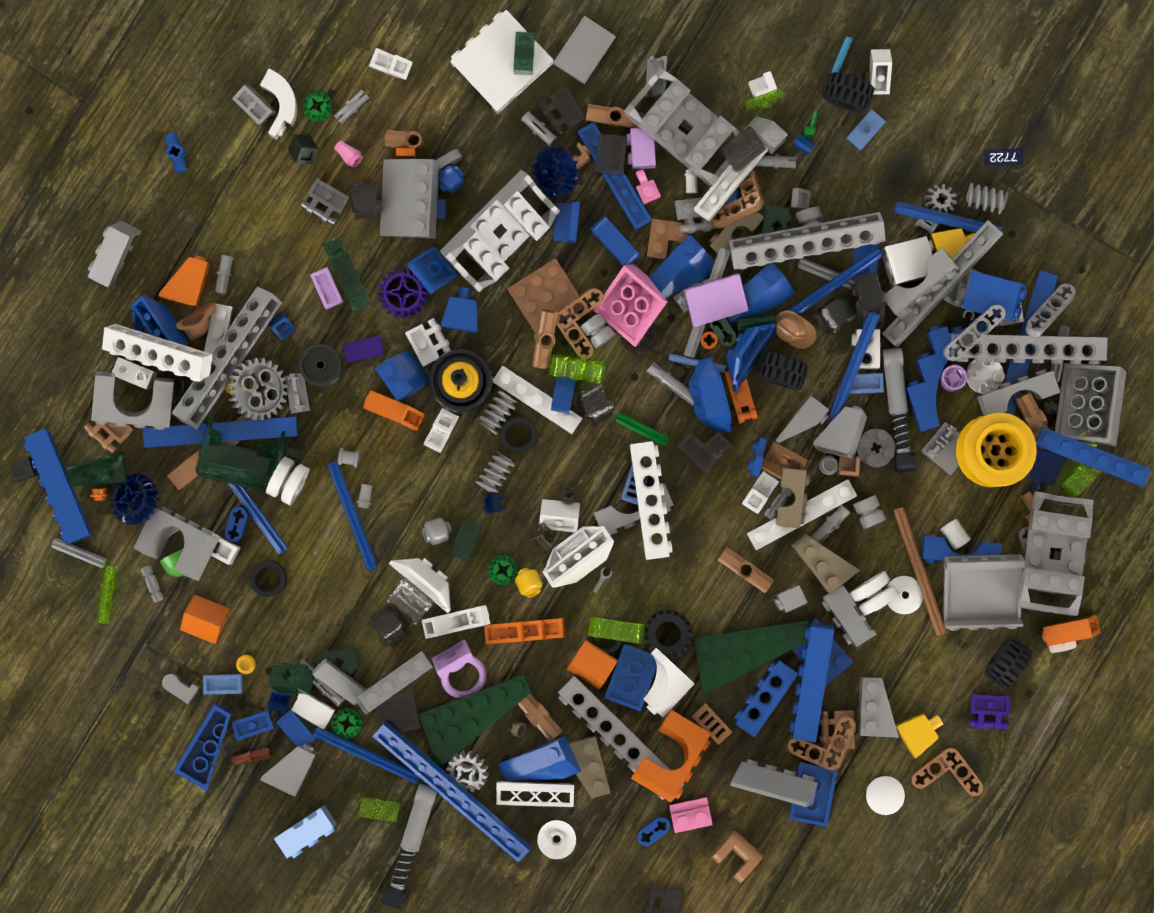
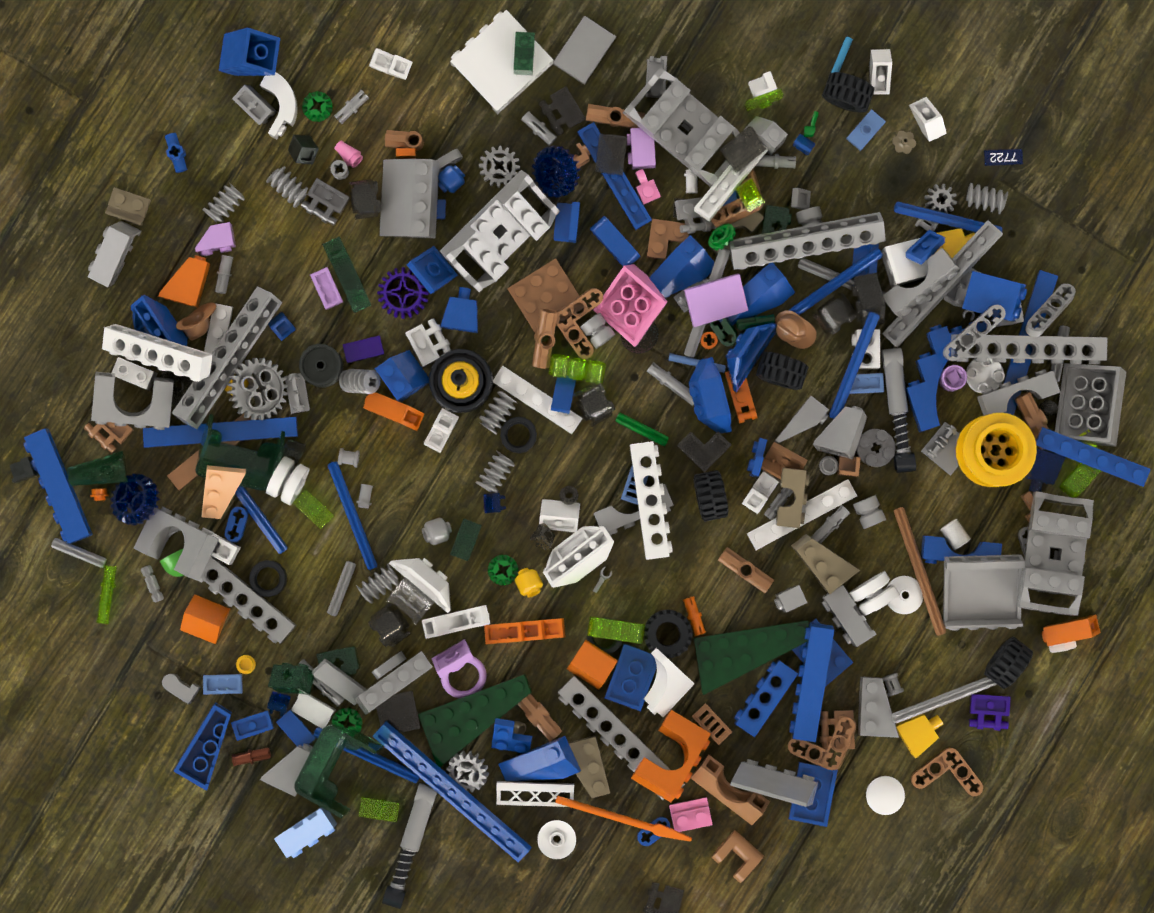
(128, 206): none -> dark tan plate
(217, 238): none -> lavender slope
(219, 489): none -> light nougat wing
(224, 203): none -> light grey piece
(249, 53): none -> blue slope
(284, 624): none -> light grey brick
(287, 186): none -> light grey piece
(313, 509): none -> clear neon green plate
(314, 776): none -> clear green windscreen
(338, 163): none -> light grey bush
(341, 588): none -> light grey axle
(359, 381): none -> light grey piece
(378, 584): none -> light grey piece
(389, 665): none -> light grey beam
(492, 173): none -> light grey gear
(507, 740): none -> blue plate
(657, 829): none -> orange piece
(694, 616): none -> orange pin
(711, 495): none -> black tyre
(722, 236): none -> green gear
(744, 803): none -> medium nougat arch
(750, 195): none -> clear neon green plate
(897, 688): none -> light grey bush
(900, 145): none -> dark tan plant
(925, 247): none -> blue plate
(928, 119): none -> white slope
(942, 699): none -> light grey axle

